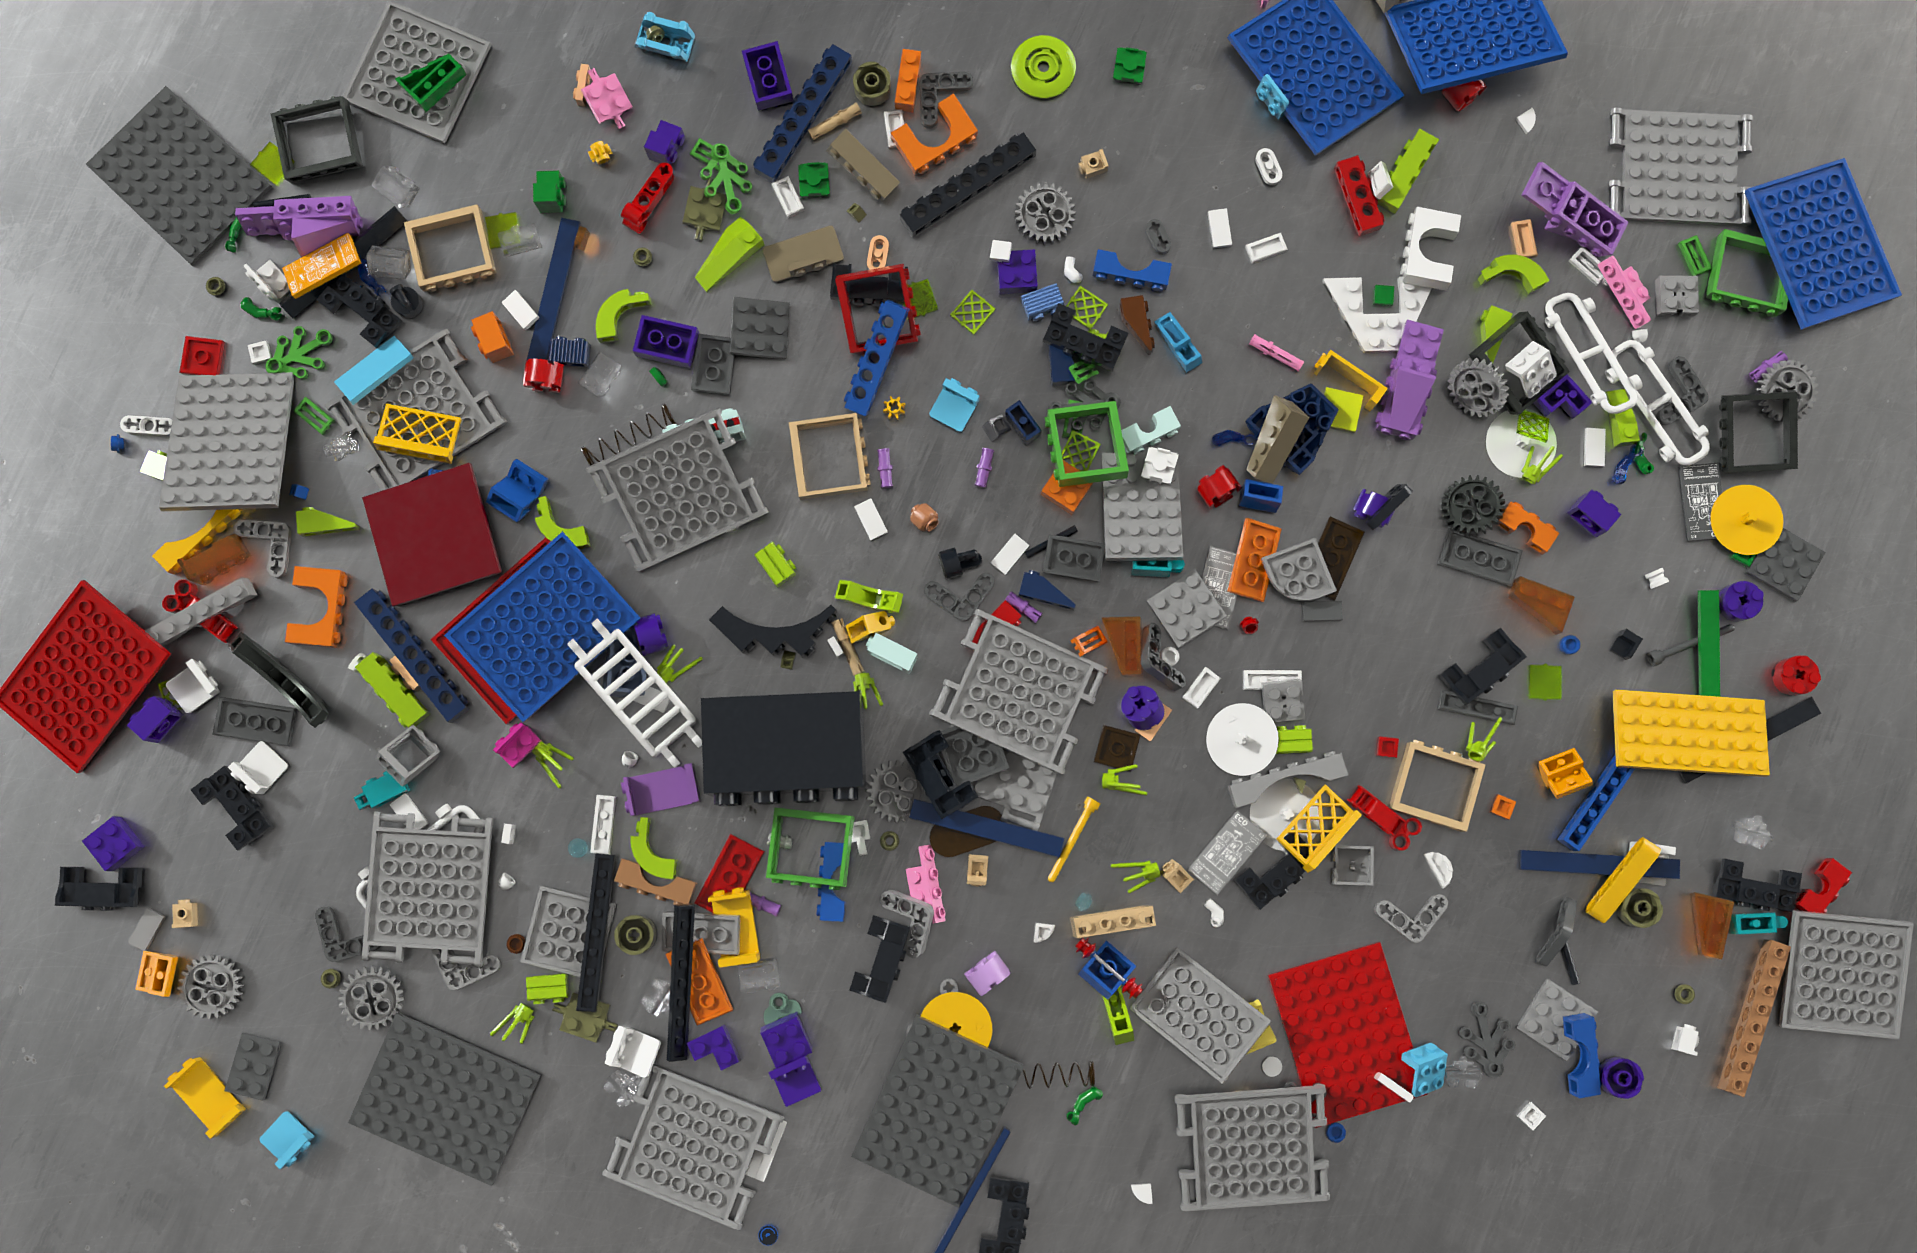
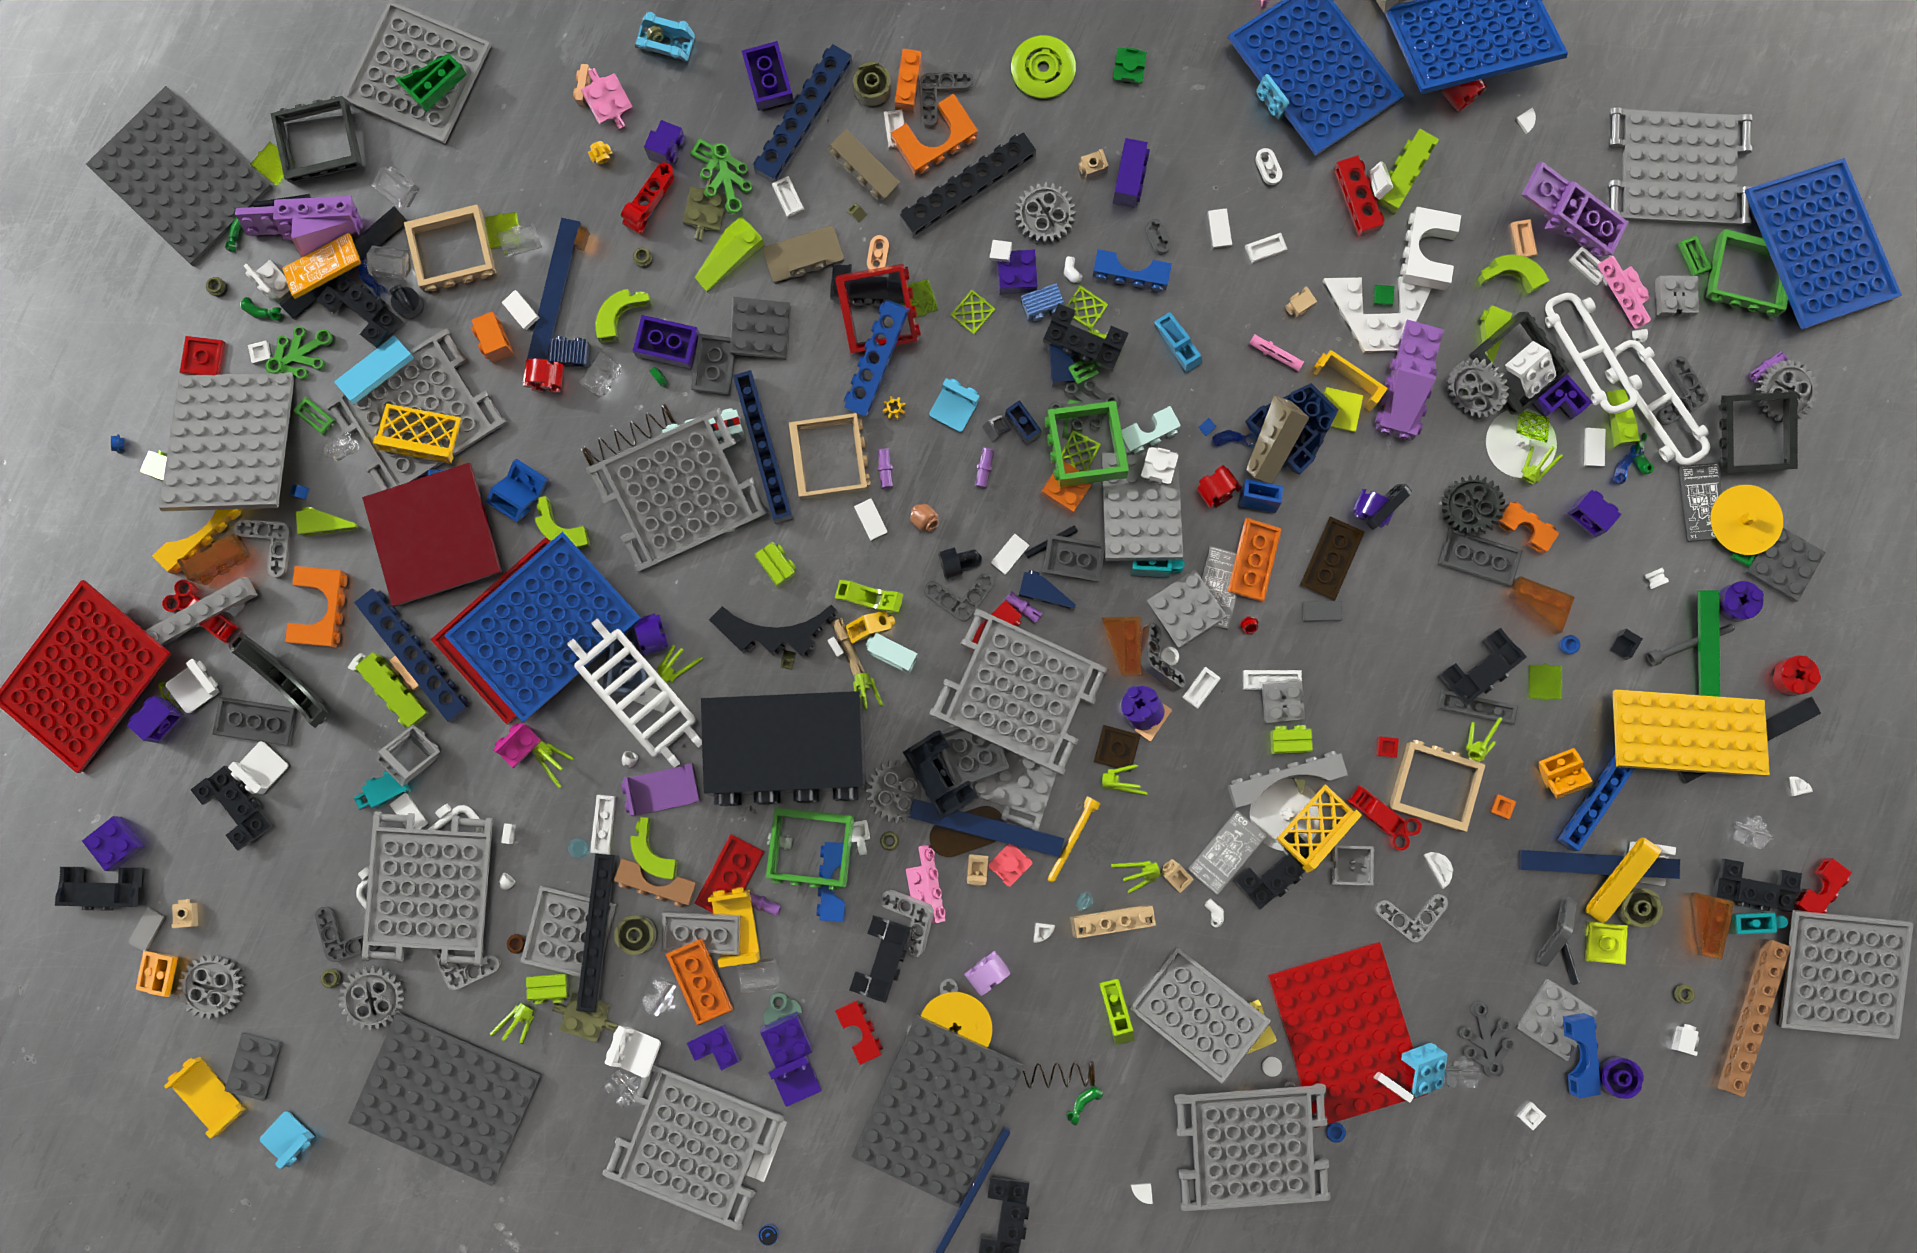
(142, 420): white beam -> none
(549, 192): green brick -> none
(680, 982): black tile -> none
(763, 447): none -> dark blue brick
(813, 179): green piece -> none
(829, 124): tan pin -> none
(853, 1015): none -> red arch
(1010, 864): none -> coral piece
(1080, 646): orange tile -> none
(1107, 969): blue brick -> none
(1131, 173): none -> dark purple brick
(1135, 319): reddish brown slope -> none
(1207, 427): none -> blue piece
(1242, 739): white piece -> none
(1299, 572): light grey plate -> none
(1301, 303): none -> tan brick
(1606, 943): none -> neon yellow tile
(1798, 786): none -> white tile

